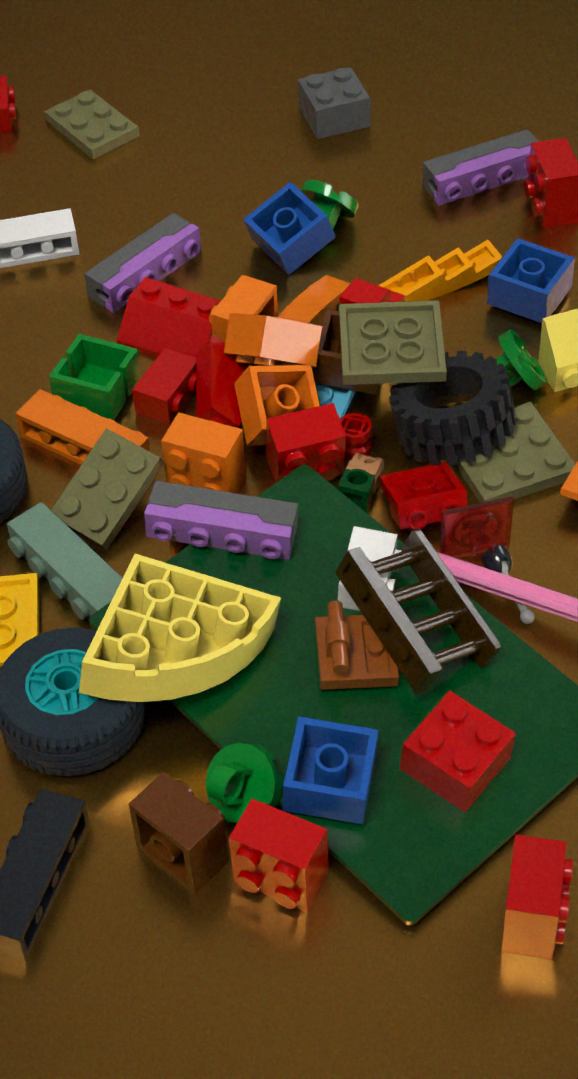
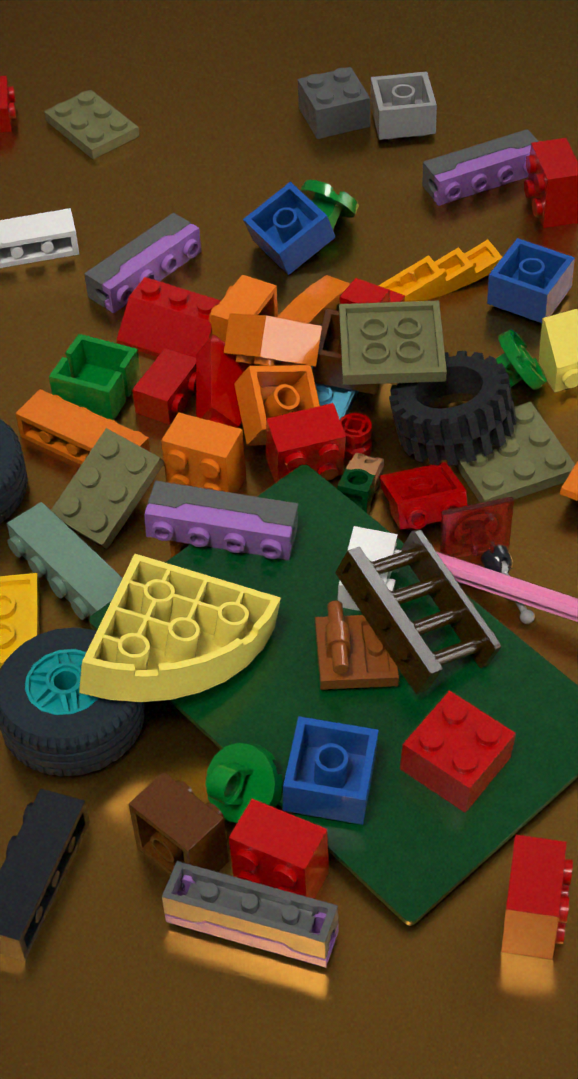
(251, 913): none -> dark grey piece
(403, 105): none -> light grey brick

